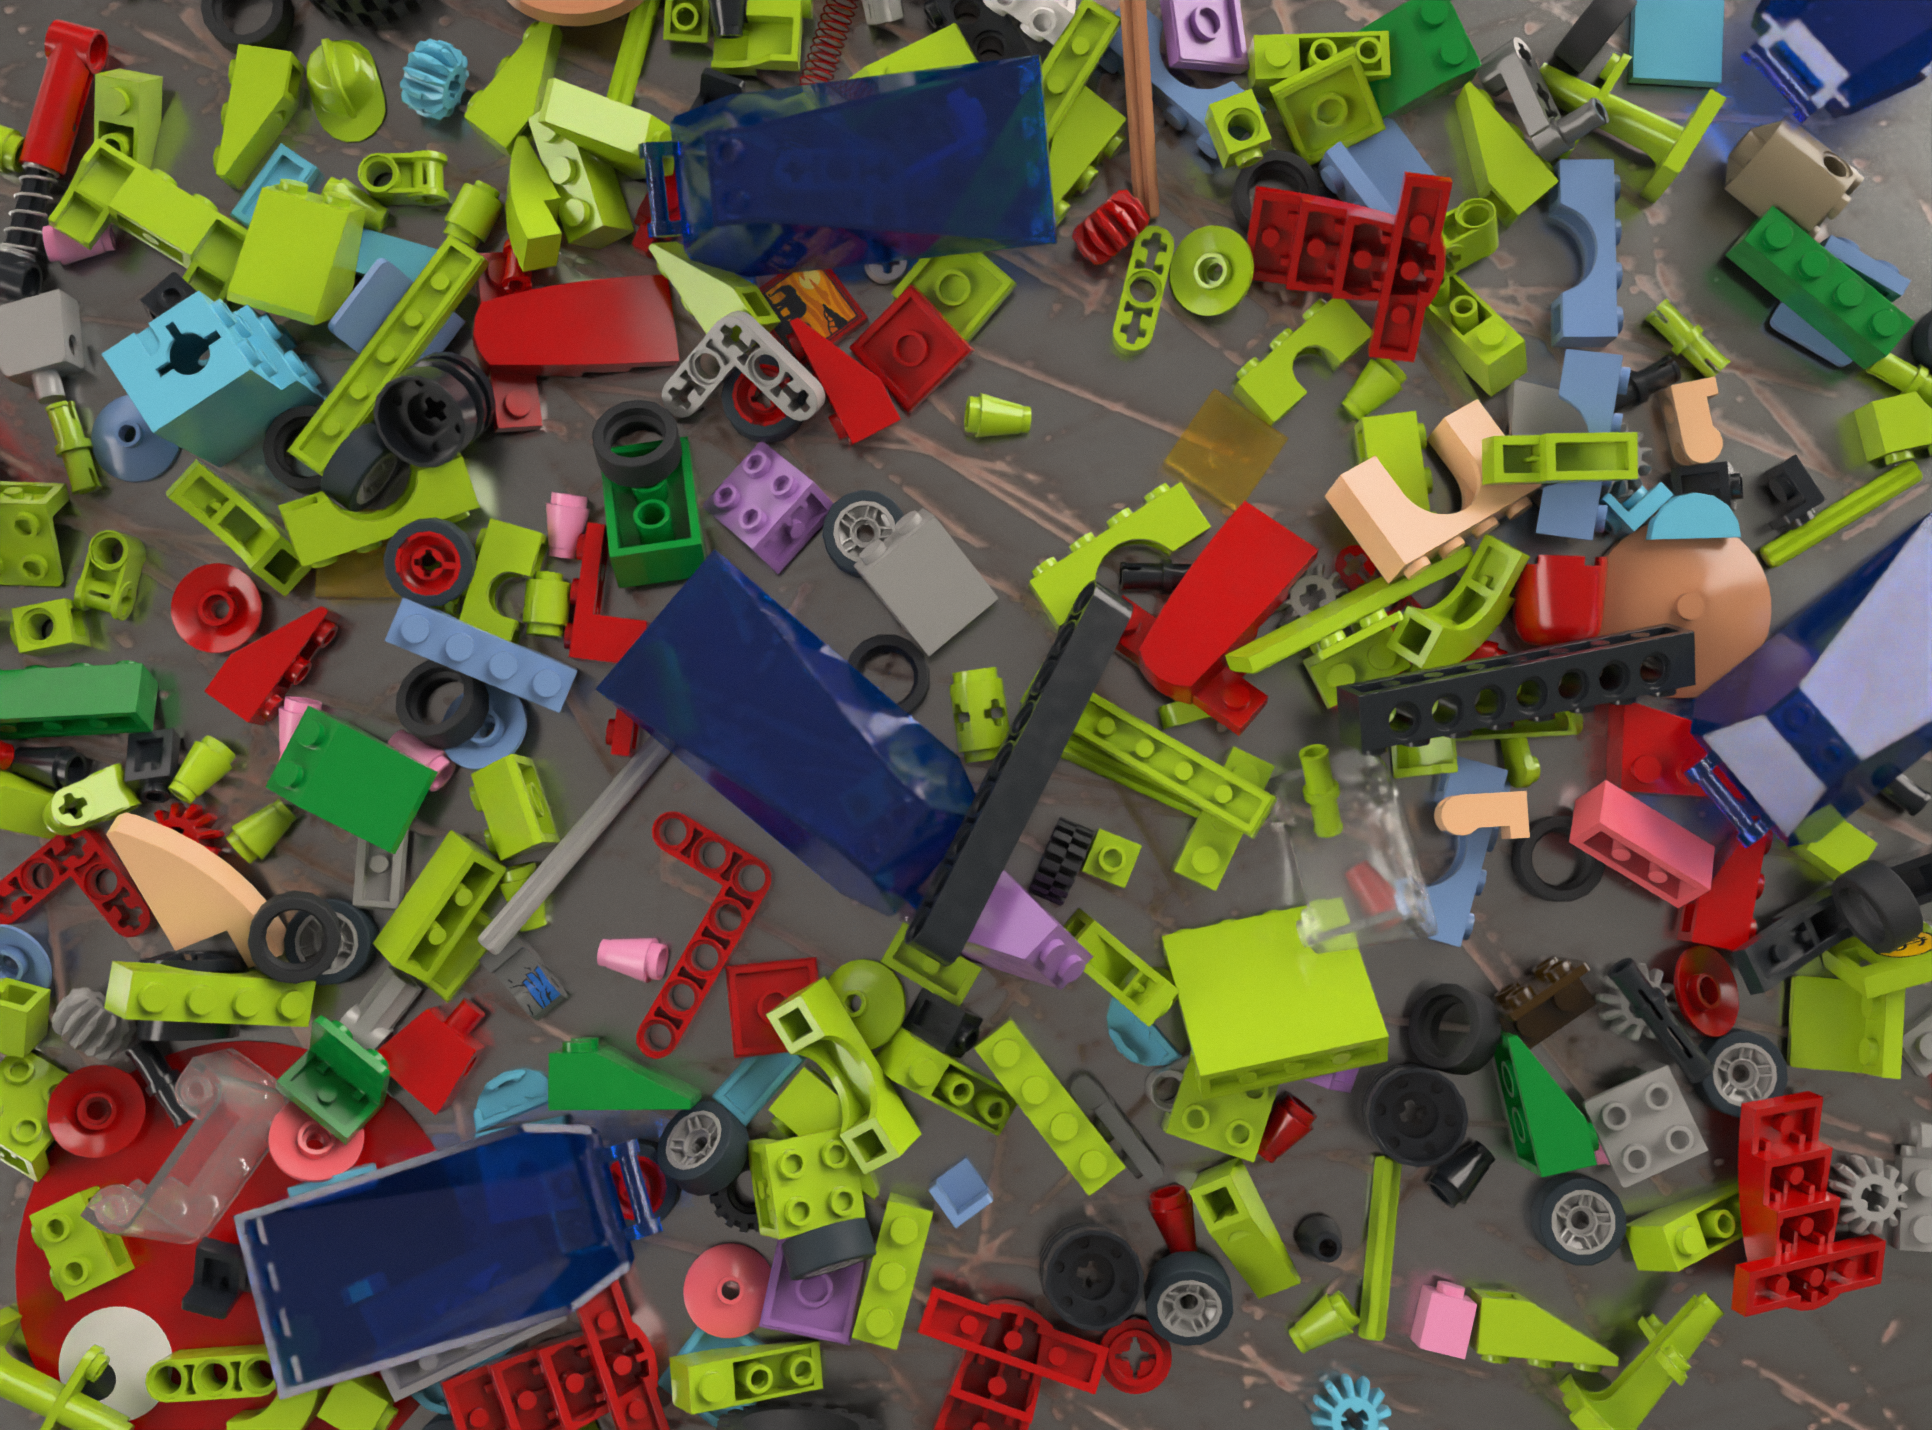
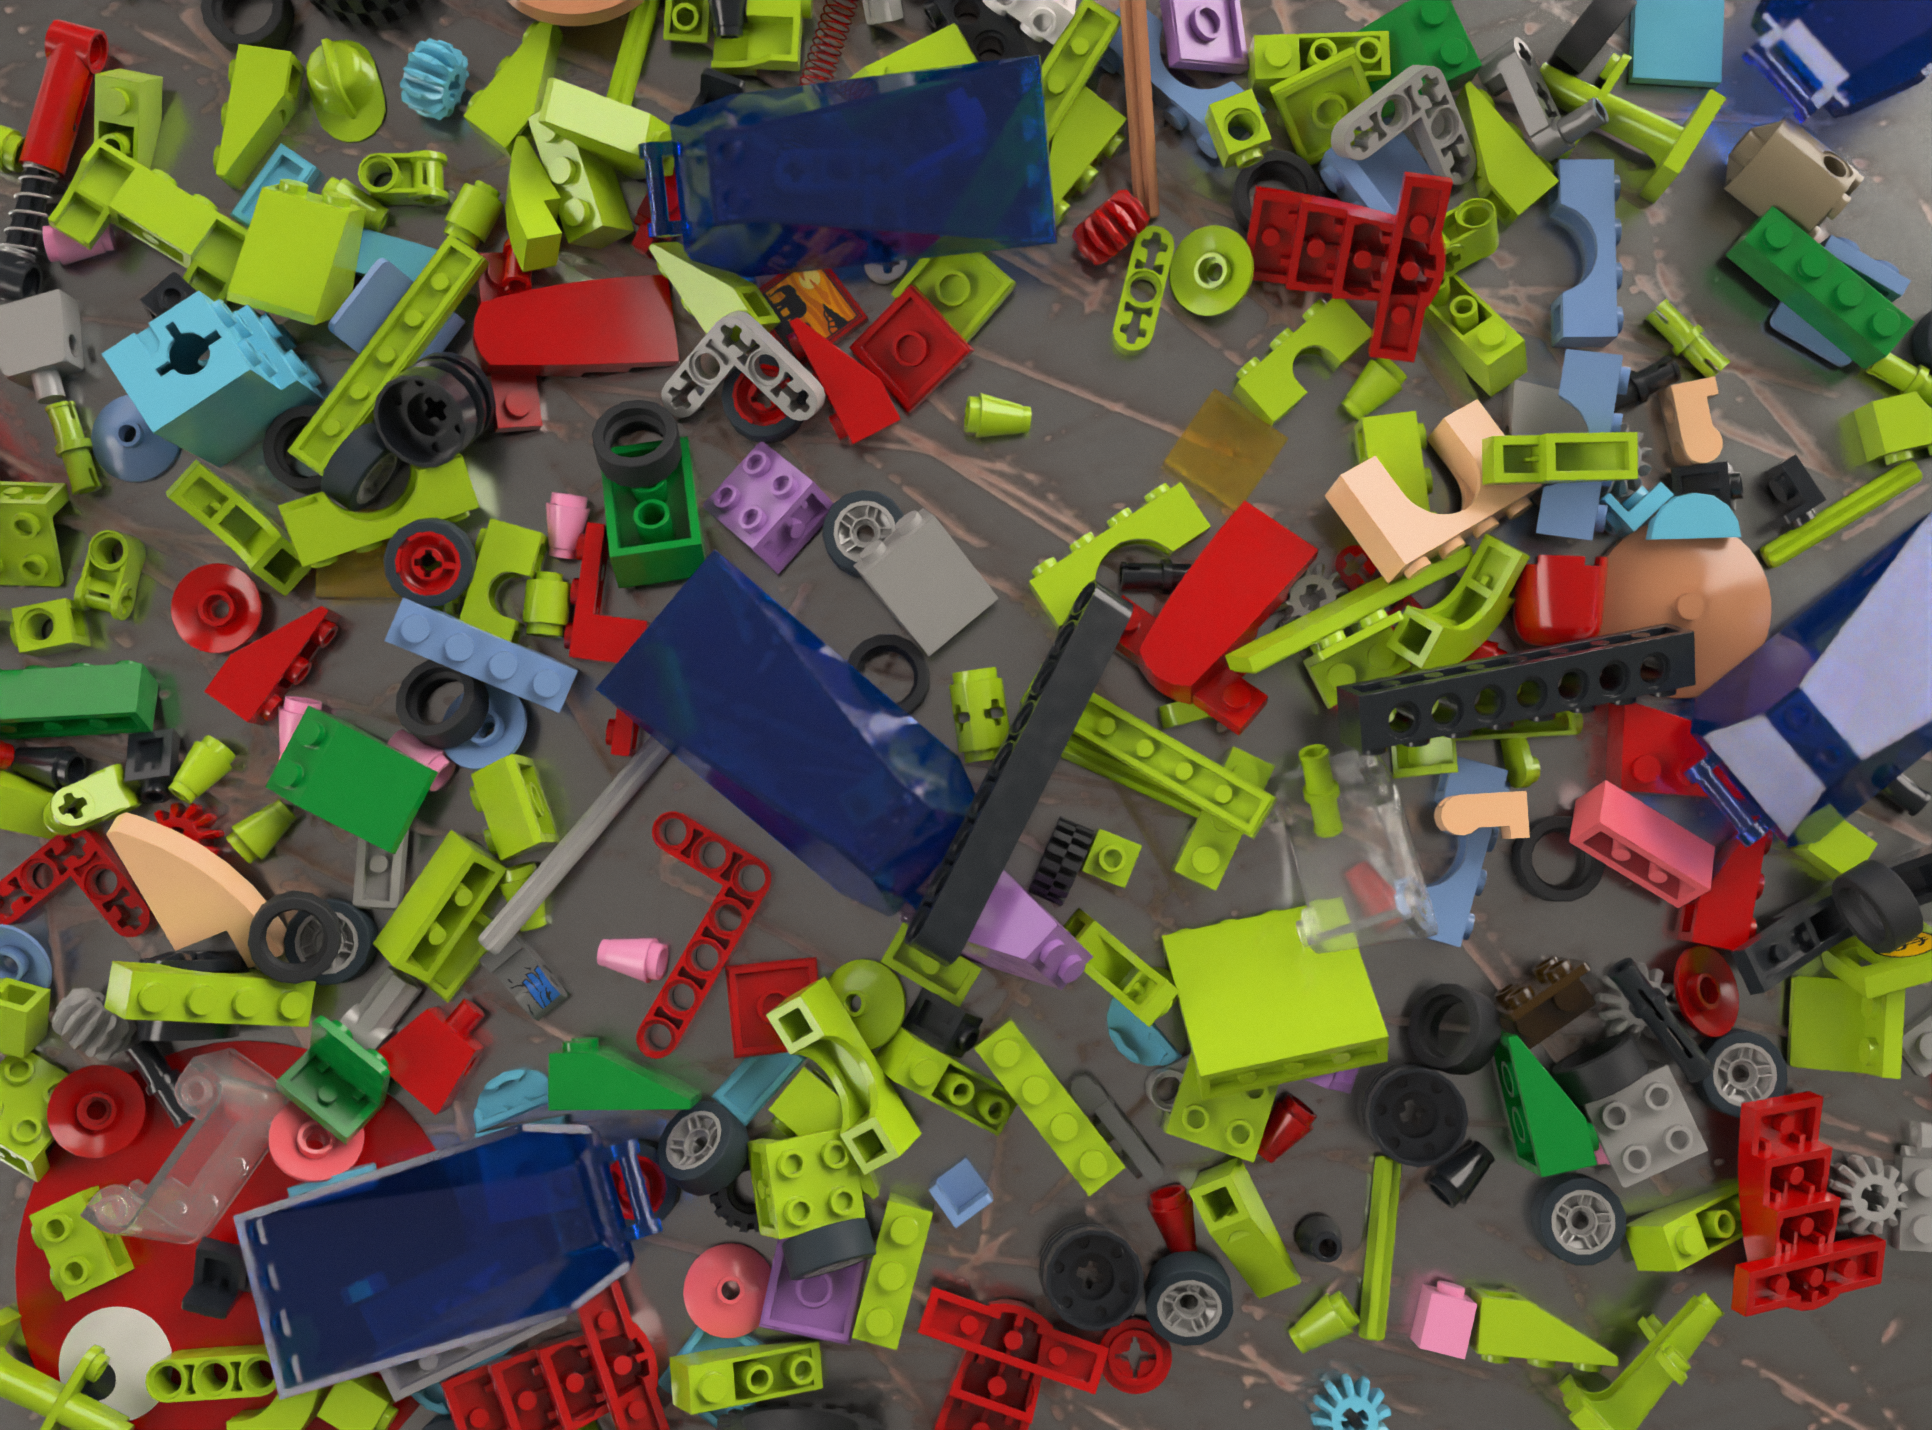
(1415, 111): none -> light grey beam
(1600, 1069): none -> black tyre

